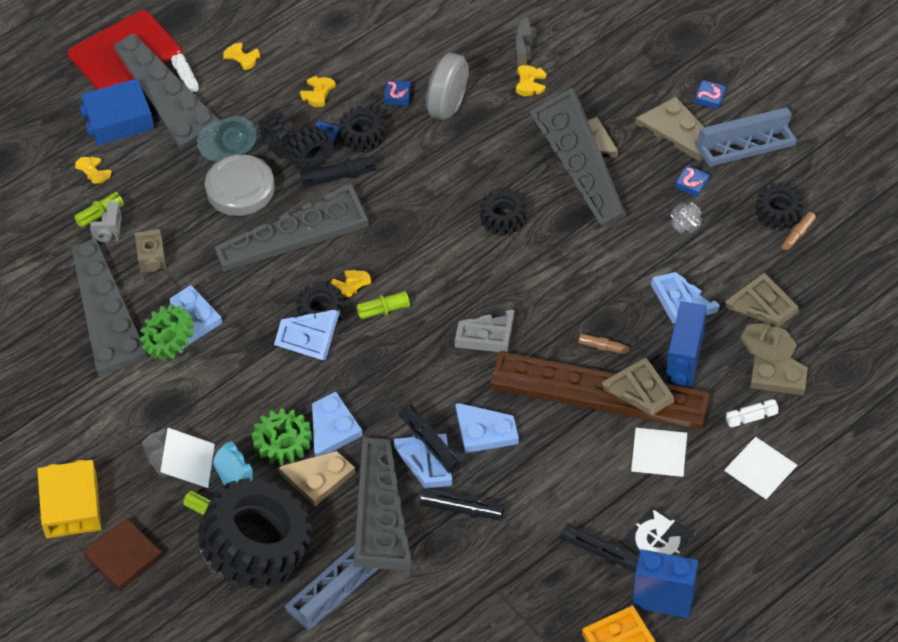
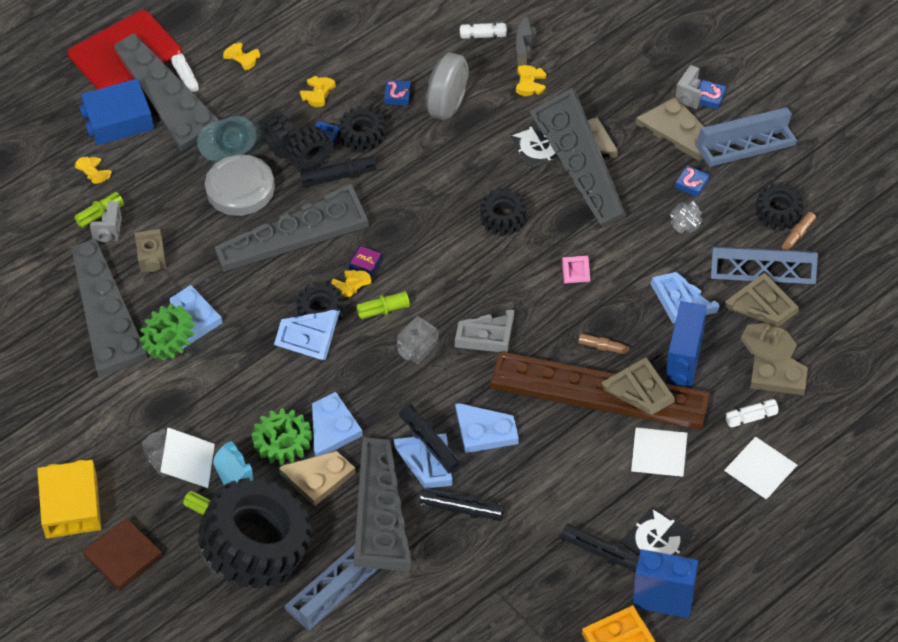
(366, 260): none -> tile
(417, 340): none -> clear brick
(483, 30): none -> white axle
(533, 146): none -> sticker
(575, 269): none -> bright pink slope
(687, 88): none -> light grey bracket
(762, 254): none -> sand blue fence

